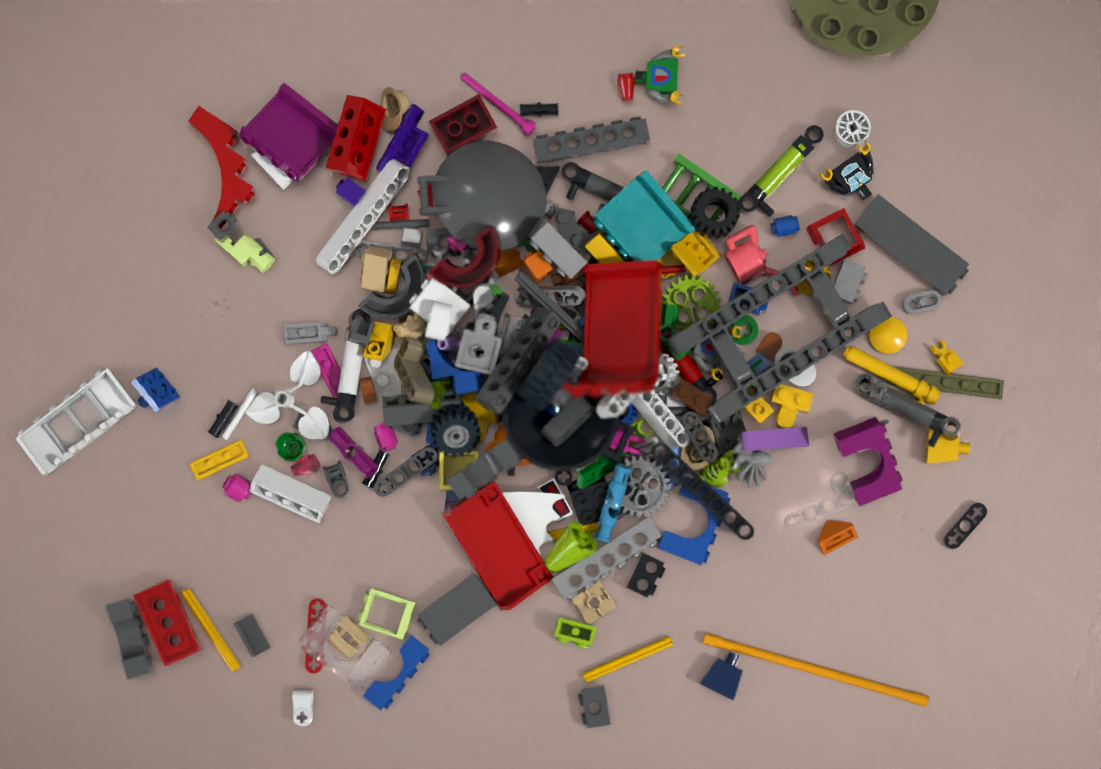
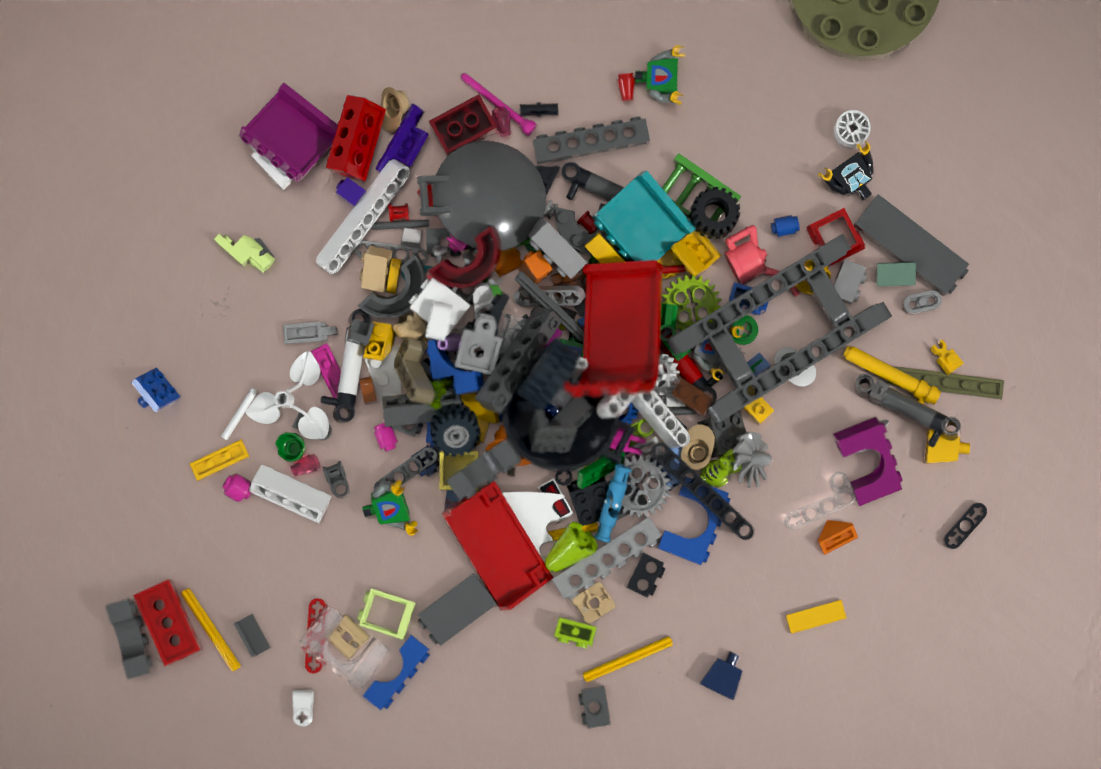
(76, 421): white window -> none
(222, 235): dark grey brick -> none
(222, 418): black pin -> none
(232, 164): red arch -> none
(360, 460): magenta piece -> none
(380, 460): black pin -> none
(390, 507): none -> torso
(502, 120): none -> clear pink cone
(550, 438): none -> dark grey bracket
(711, 446): dark grey beam -> none
(720, 642): light orange piece -> none
(770, 345): dark orange piece -> none
(775, 439): medium lavender slope -> none
(780, 171): piece -> none
(790, 403): yellow brick -> none
(816, 616): none -> yellow tile
(889, 336): yellow dish -> none
(896, 274): none -> sand green panel

